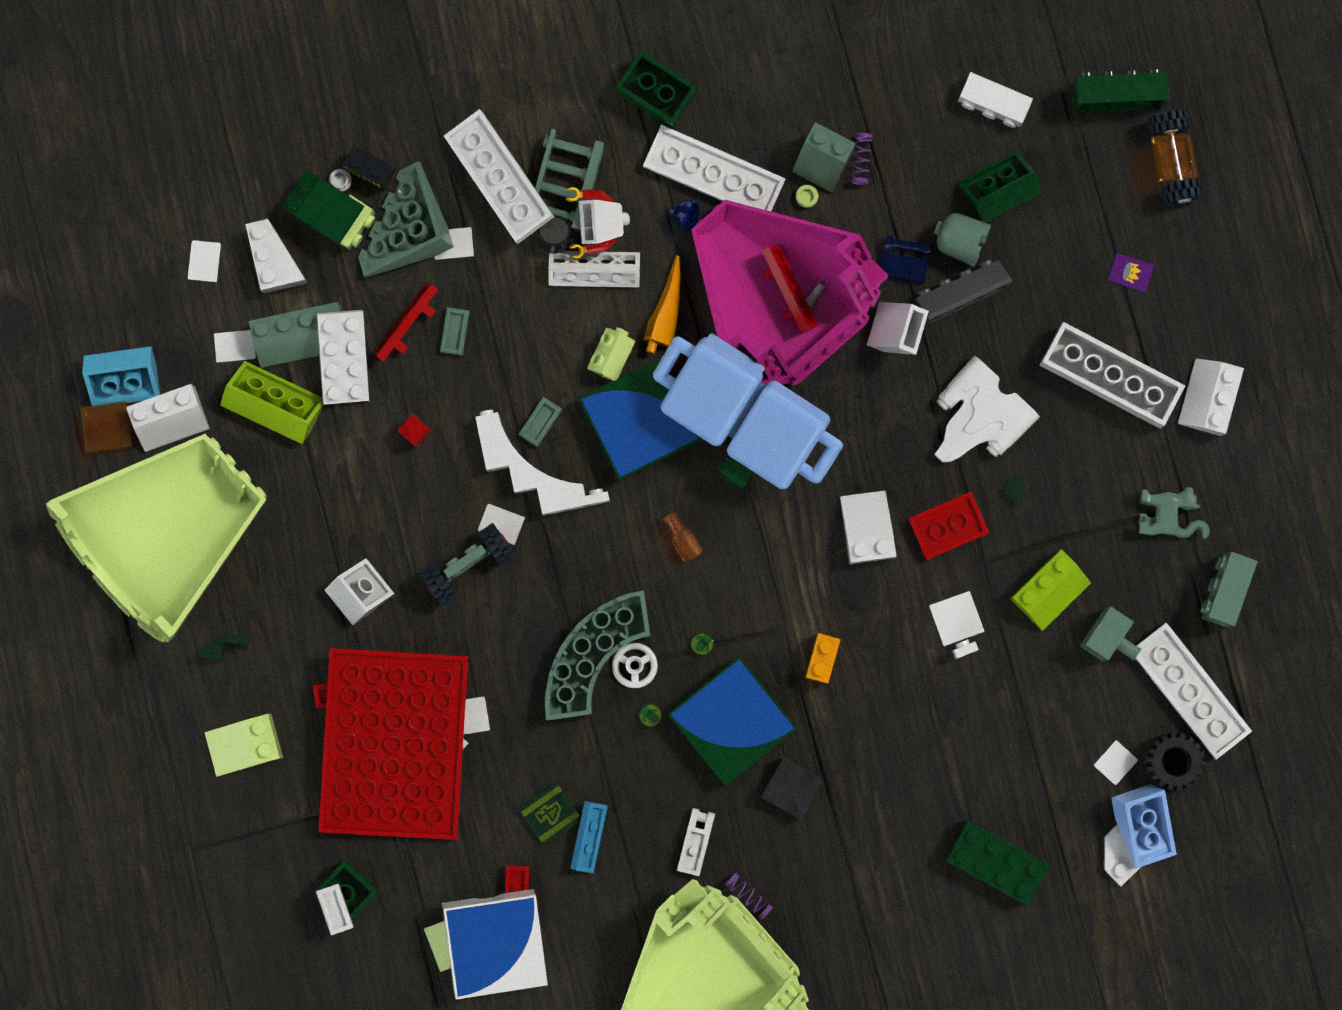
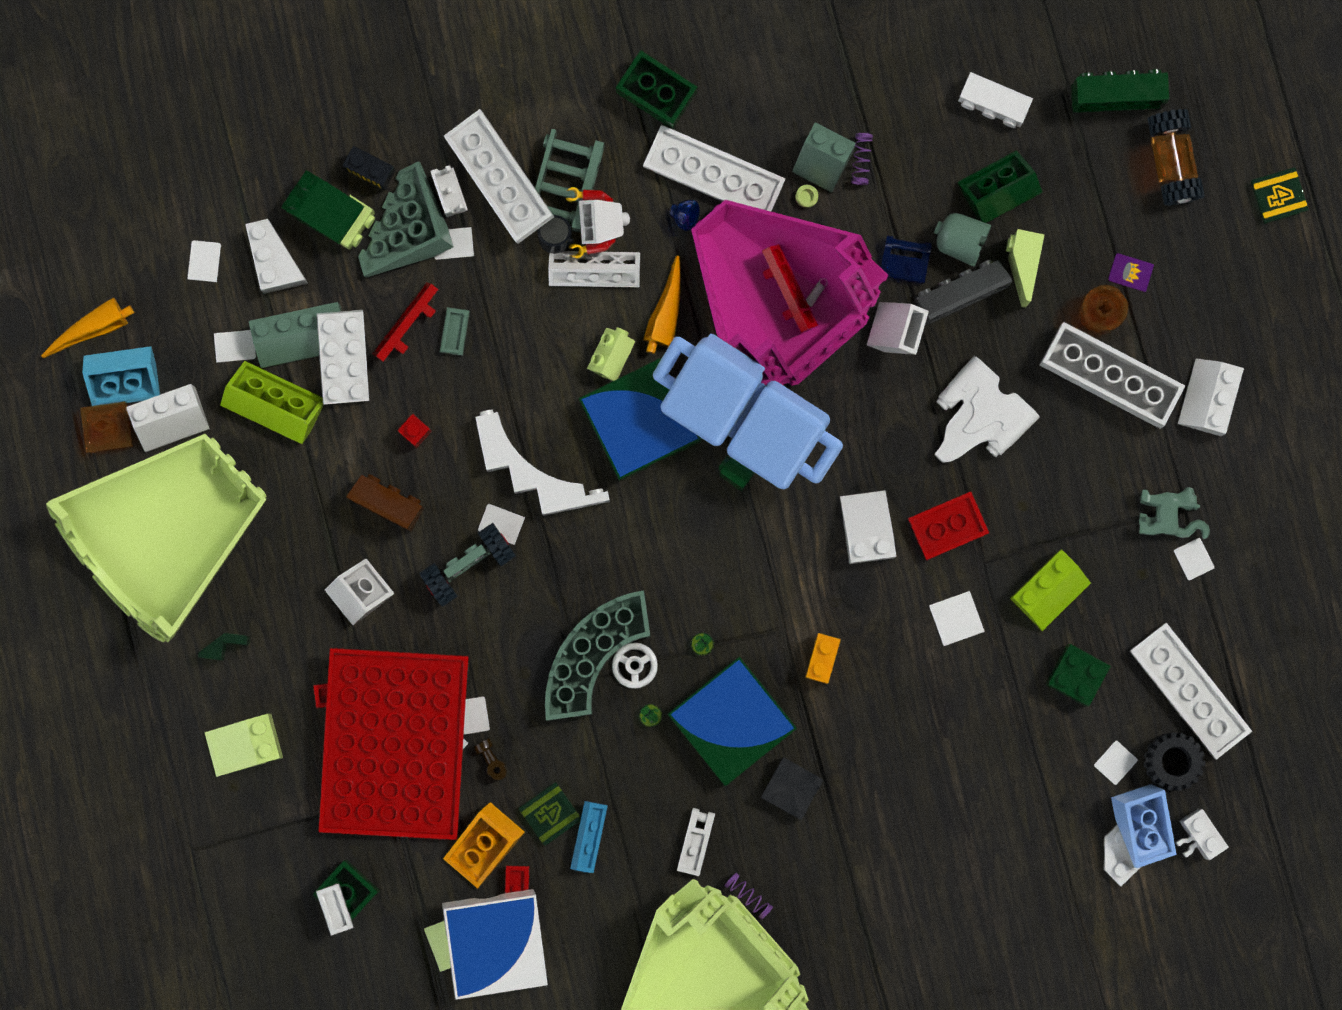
(98, 322): none -> light orange piece
(340, 179): white plate -> none
(386, 501): none -> reddish brown slope
(449, 191): none -> white hinge
(483, 845): none -> light orange slope
(495, 767): none -> dark brown leg
(540, 422): sand green tile -> none
(682, 538): clear orange arm -> none
(964, 648): white plate -> none
(997, 862): dark green brick -> none
(1016, 490): clear green tile -> none
(1024, 257): none -> yellowish green slope
(1078, 675): none -> dark green brick
(1108, 635): sand green brick -> none
(1115, 304): none -> clear orange brick
(1194, 559): none -> white sticker
(1202, 834): none -> white brick
(1228, 589): sand green brick -> none
(1279, 195): none -> clear green tile

